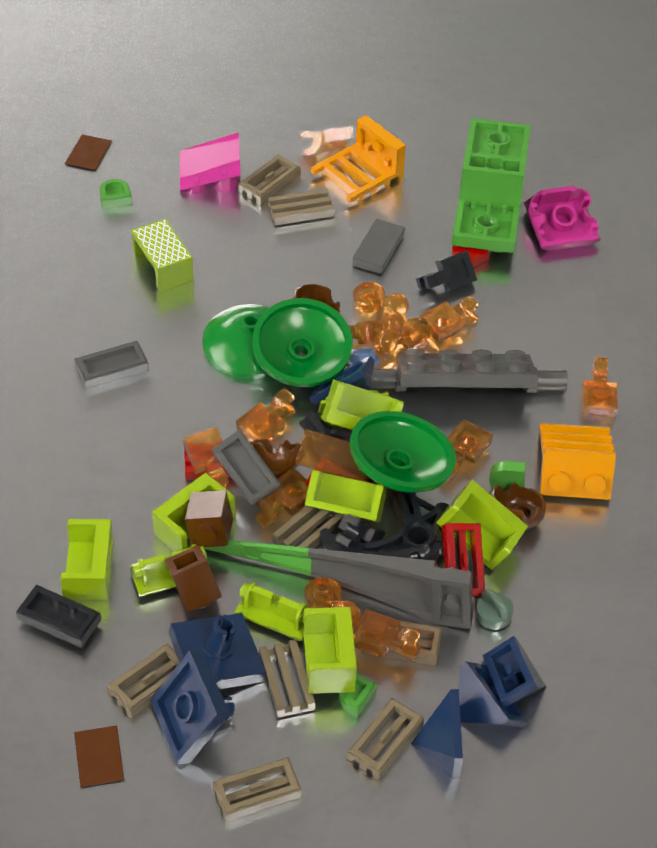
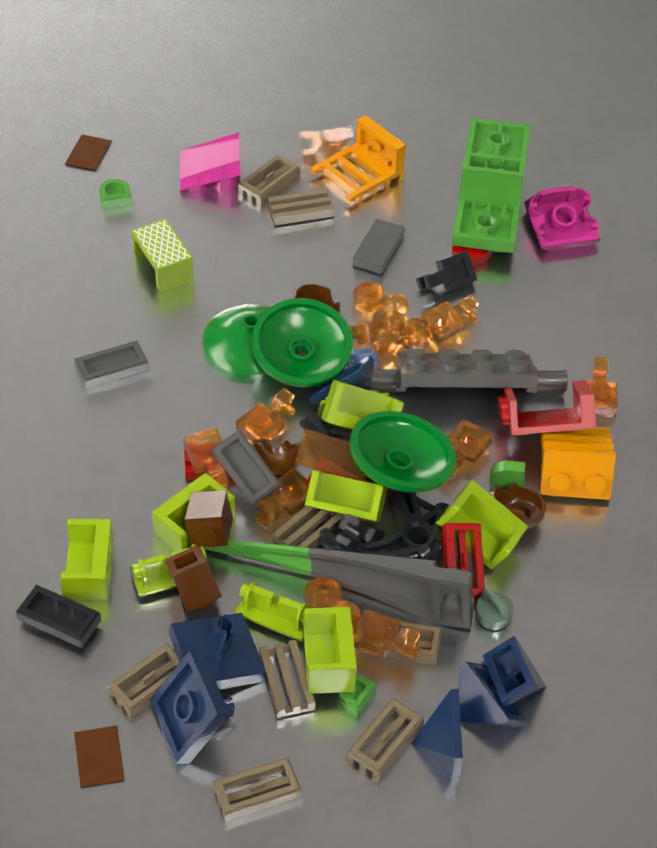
(552, 420): none -> red panel

